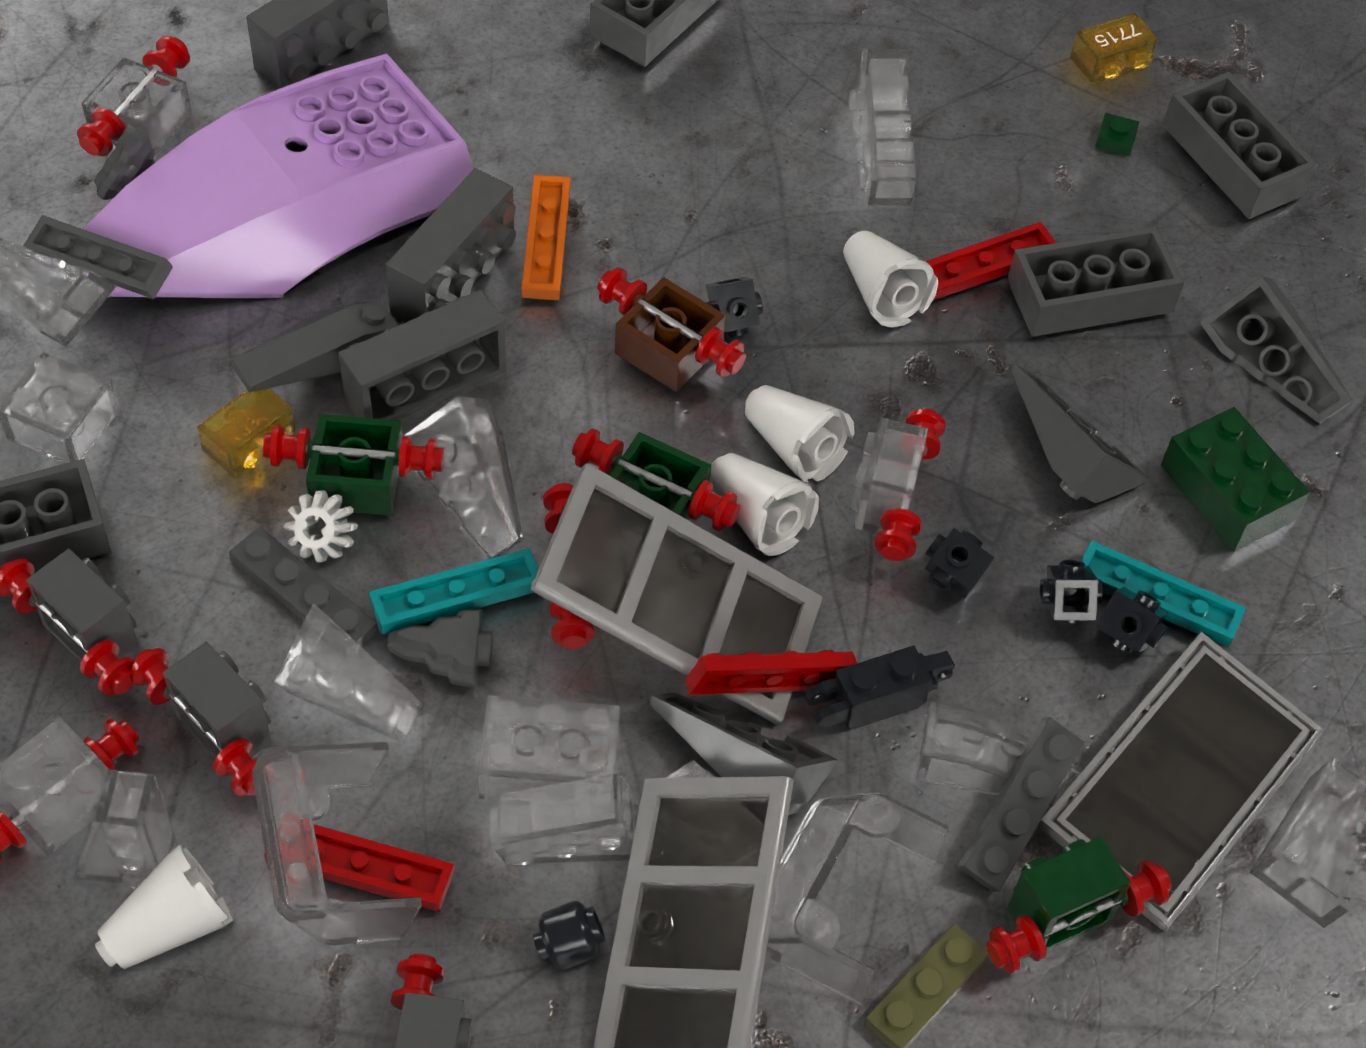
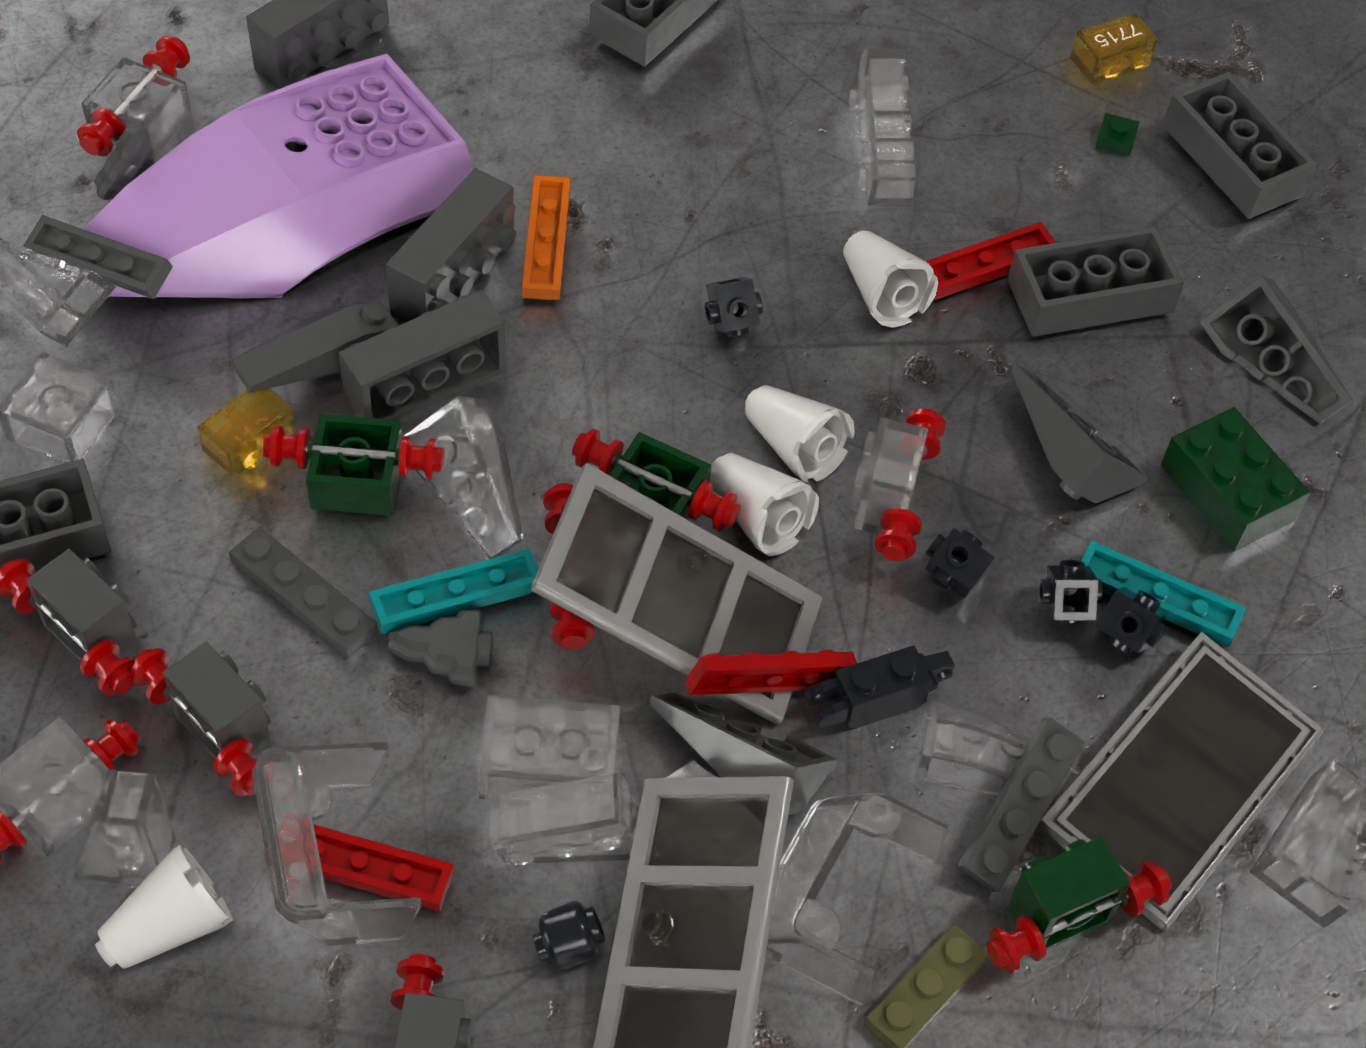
(333, 535): white gear -> none
(345, 679): clear wedge -> none
(668, 330): reddish brown brick -> none

